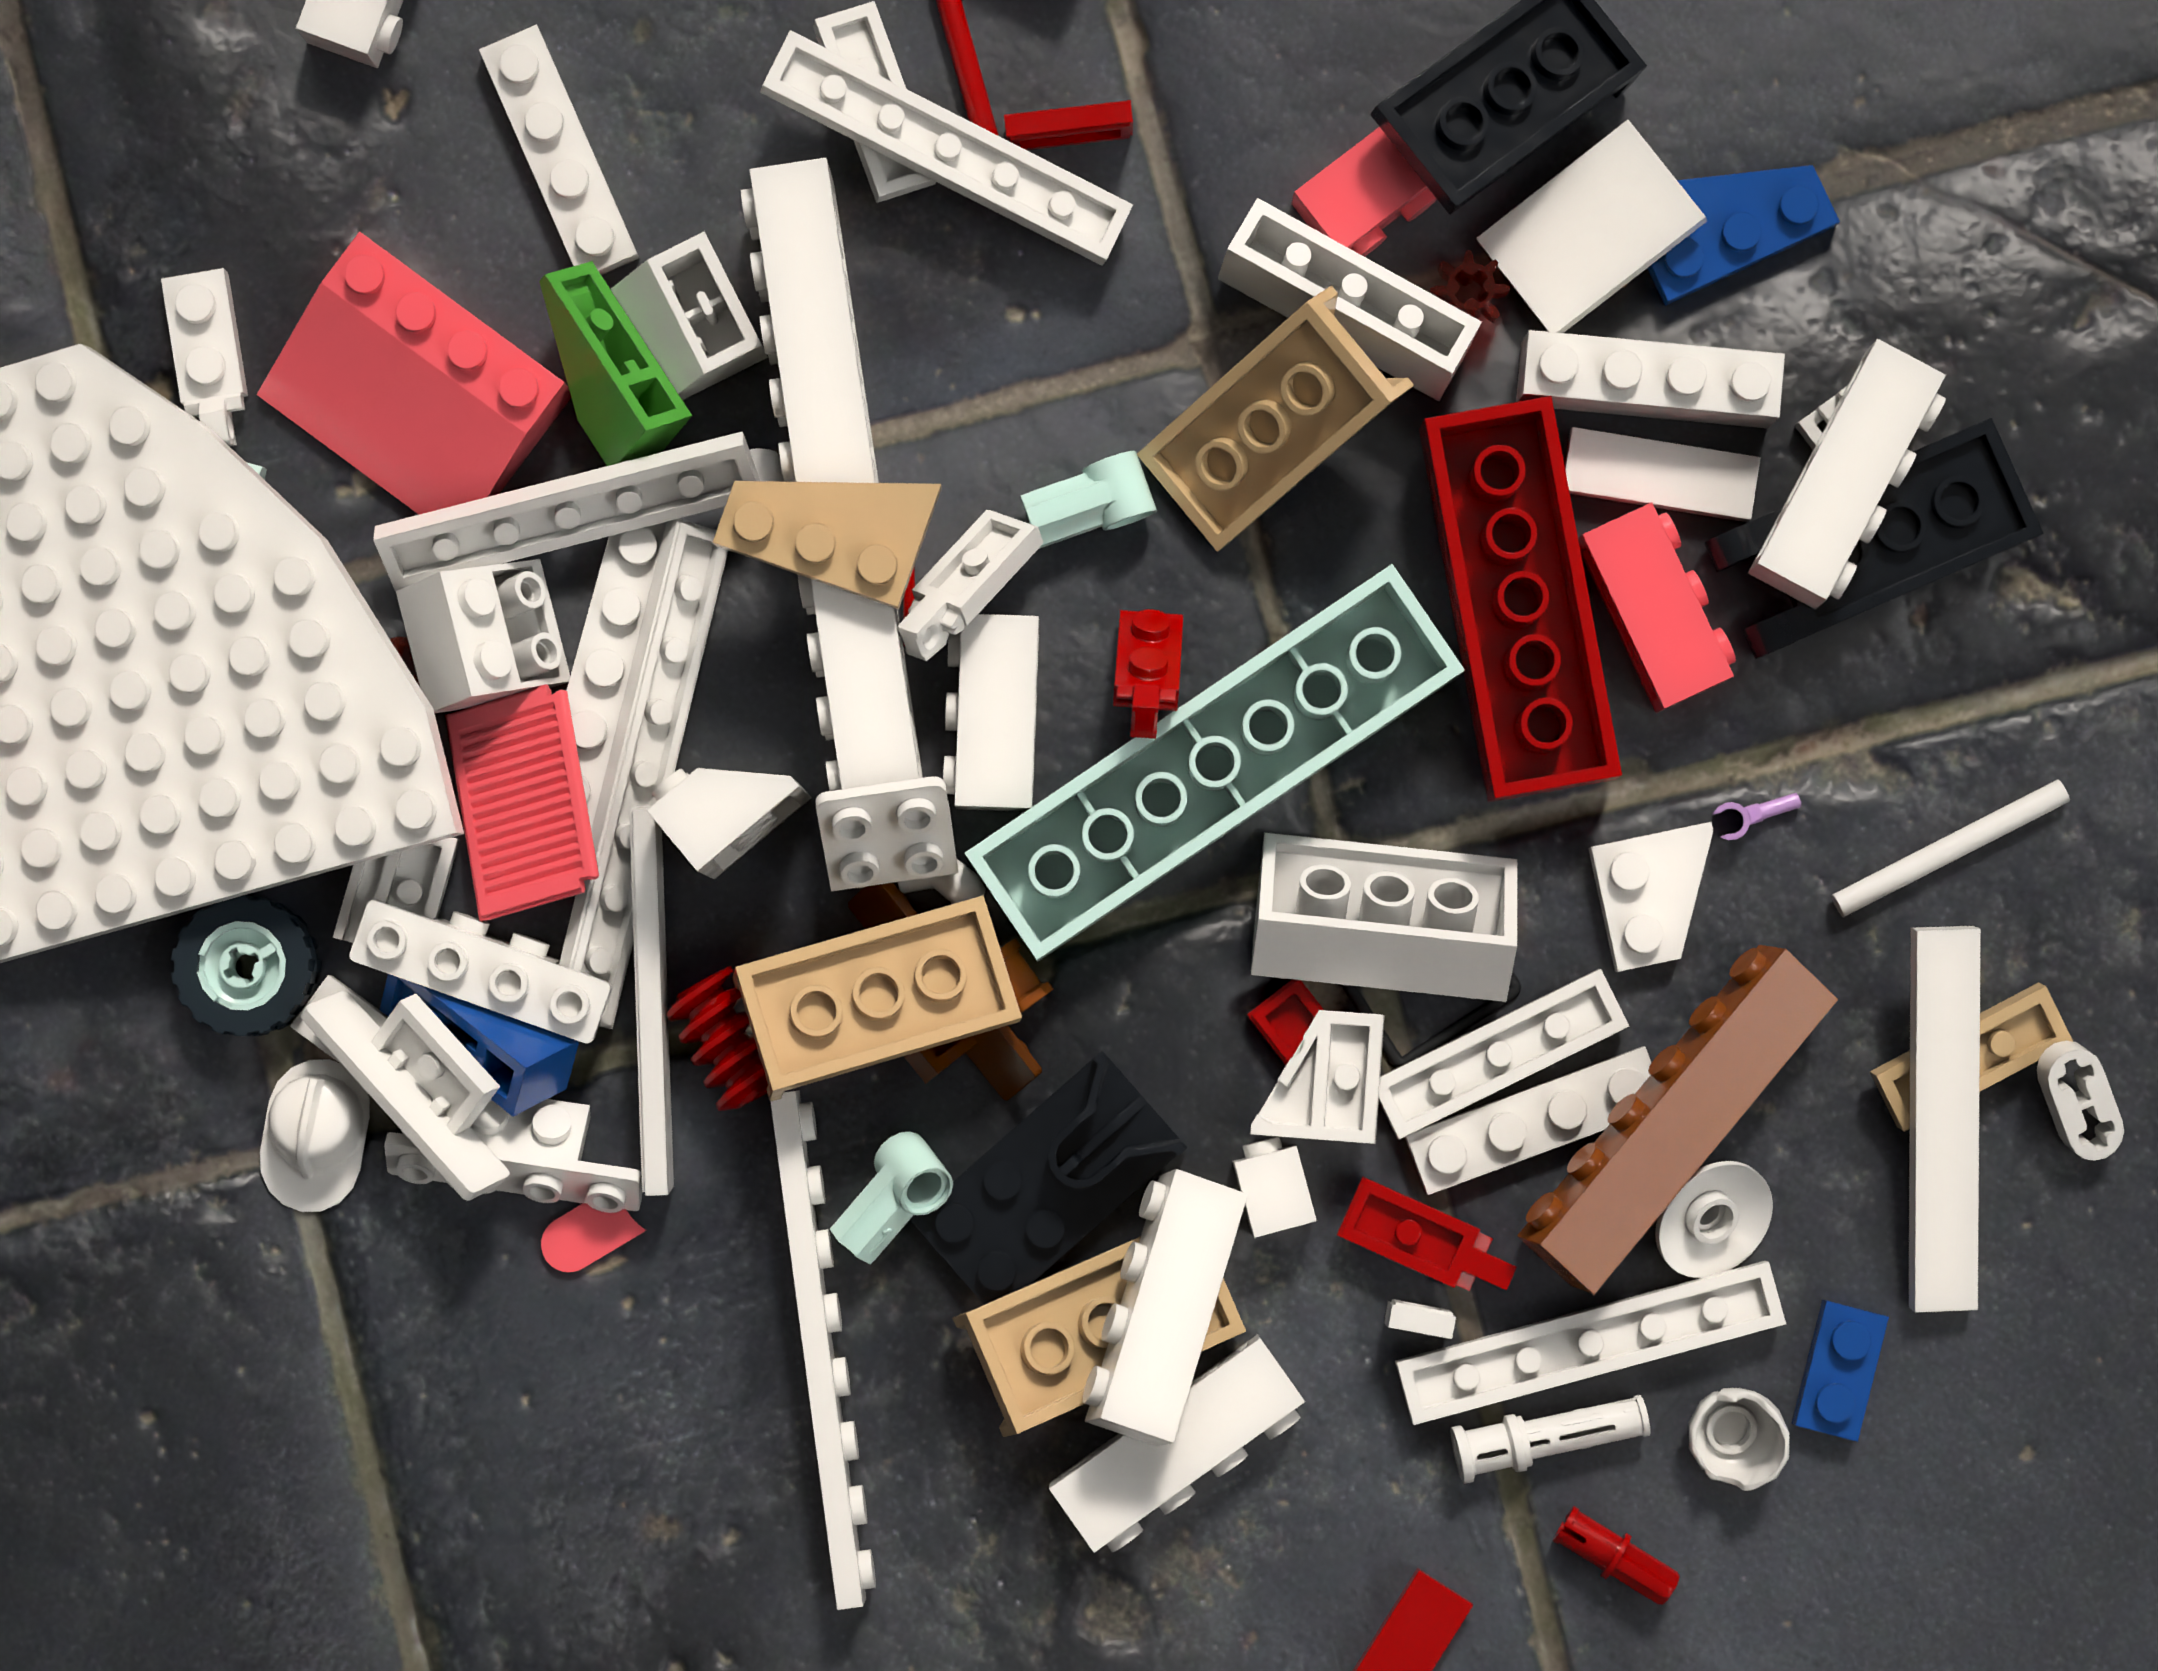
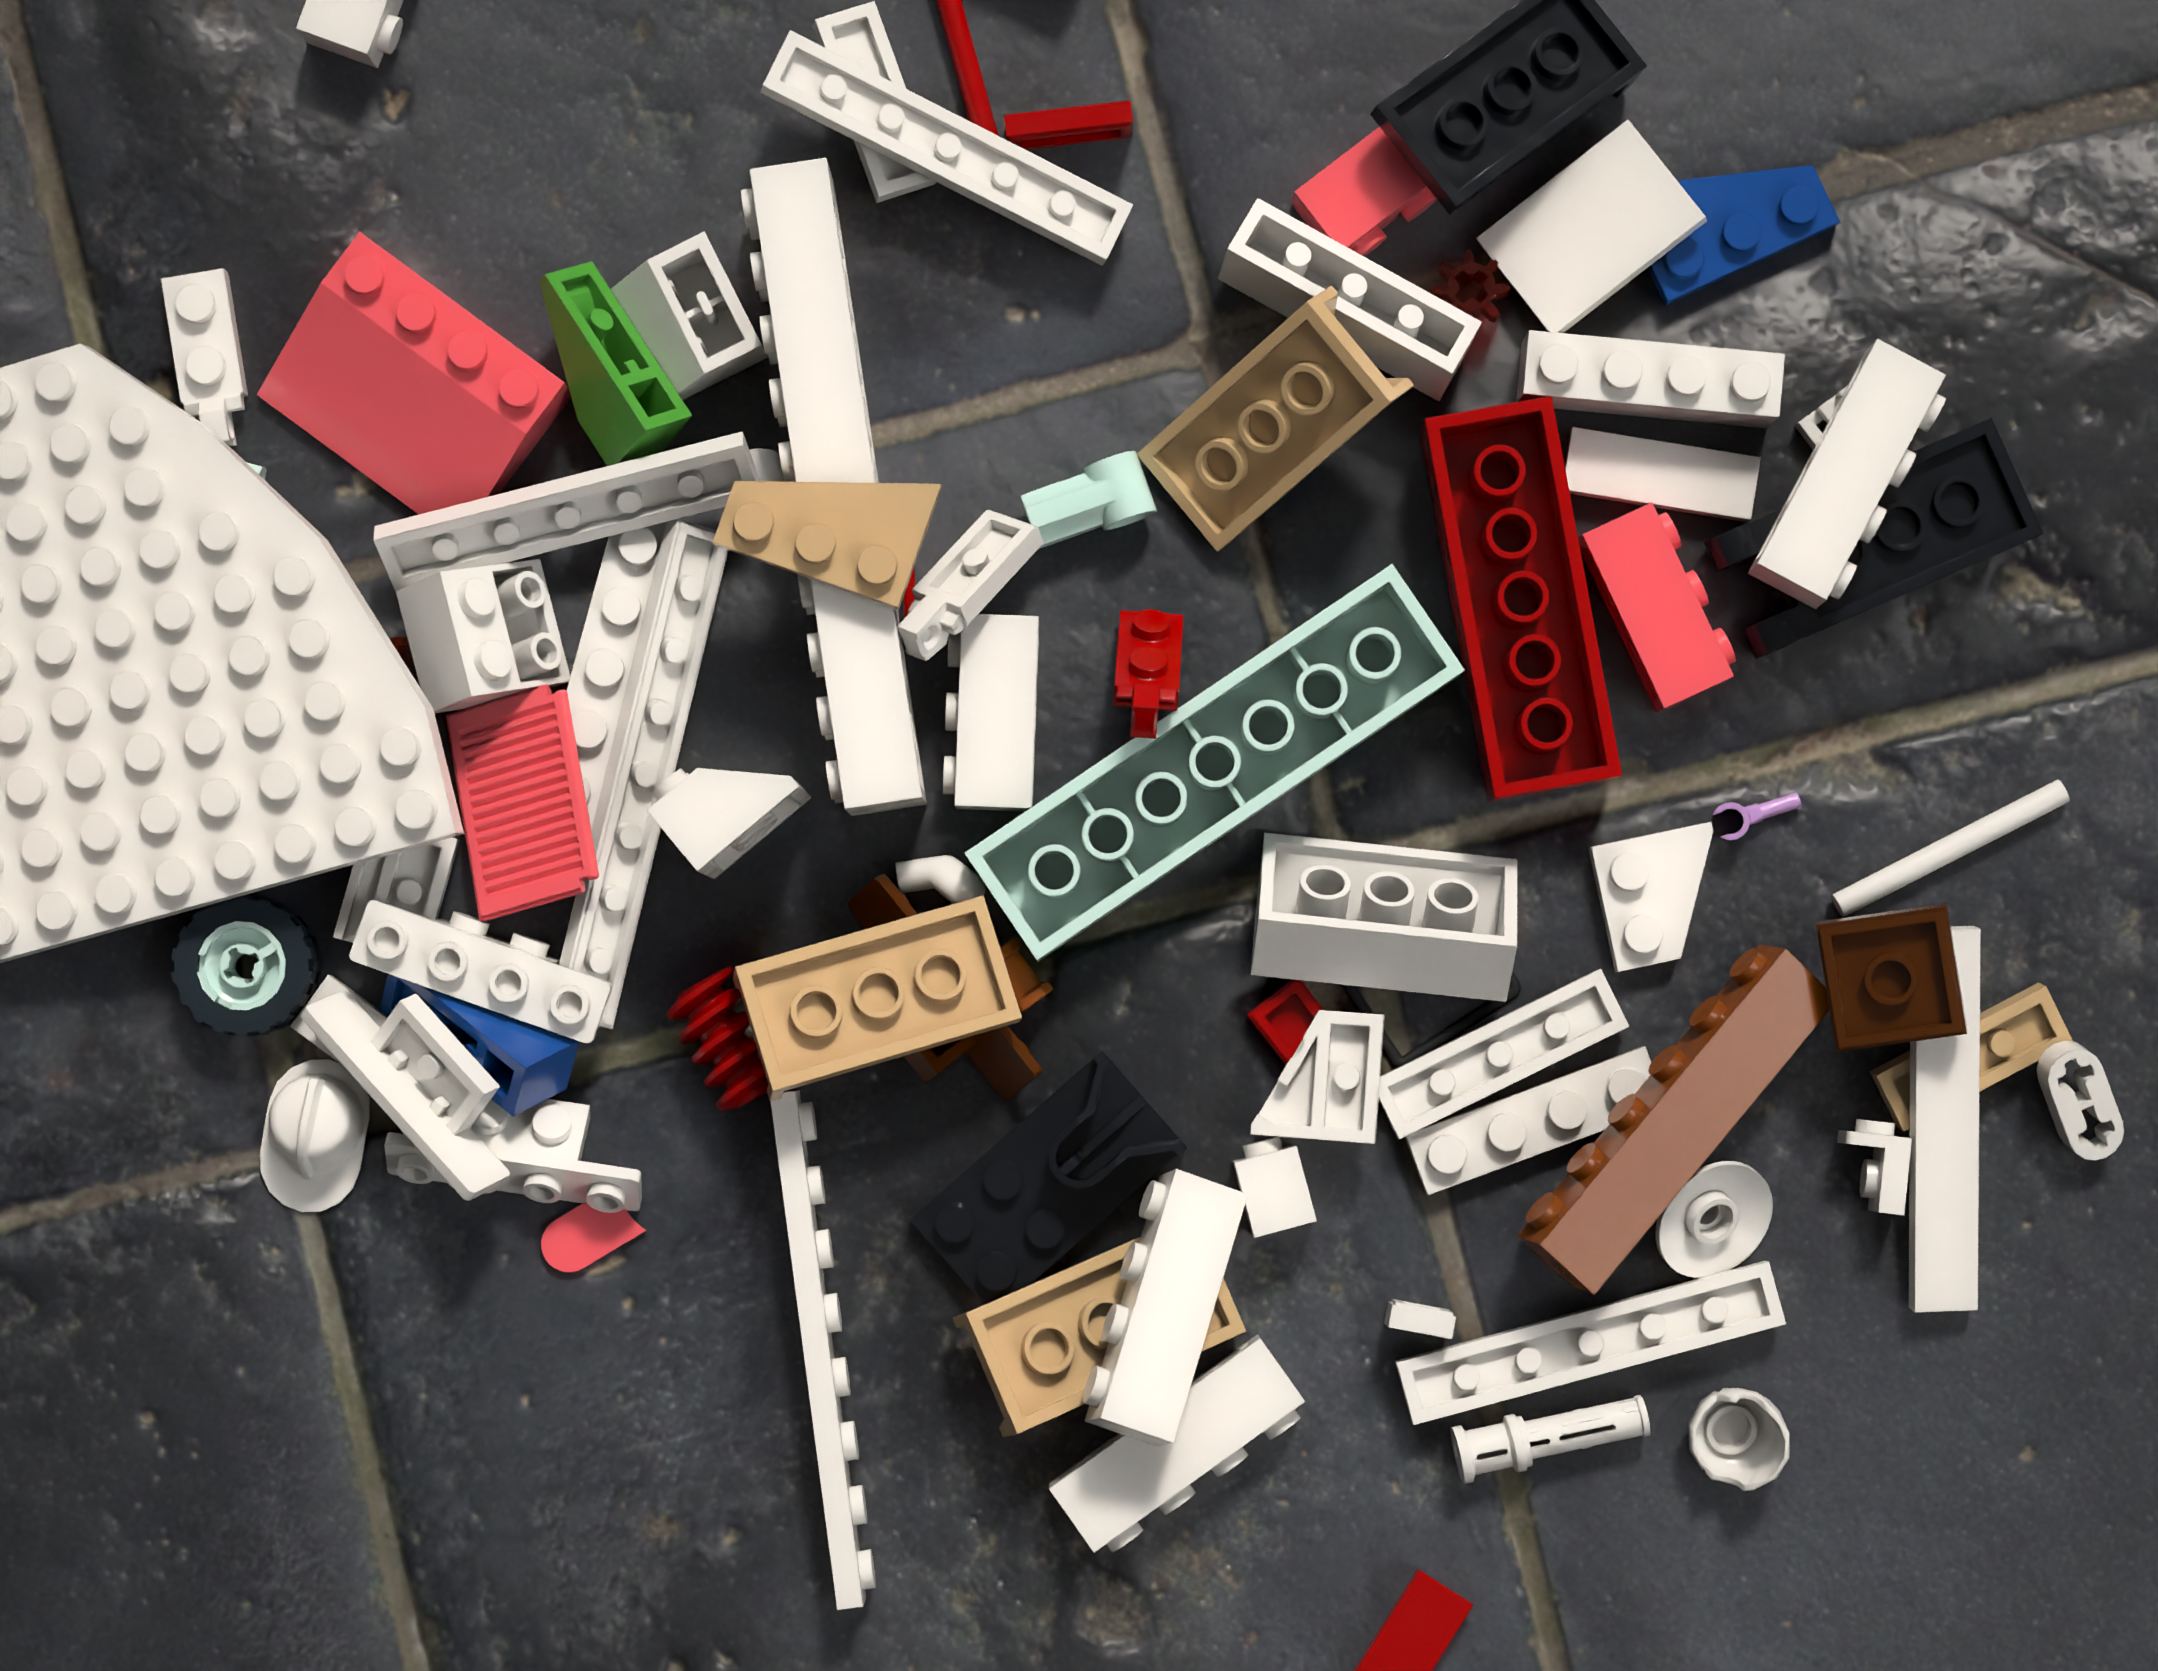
(558, 151): white plate -> none
(651, 1003): white tile -> none
(886, 833): white bracket -> none
(906, 1184): light aqua piece -> none
(1421, 1238): red hinge -> none
(1617, 1556): red axle -> none
(1840, 1370): blue plate -> none
(1885, 1176): none -> white bracket
(1891, 977): none -> reddish brown tile

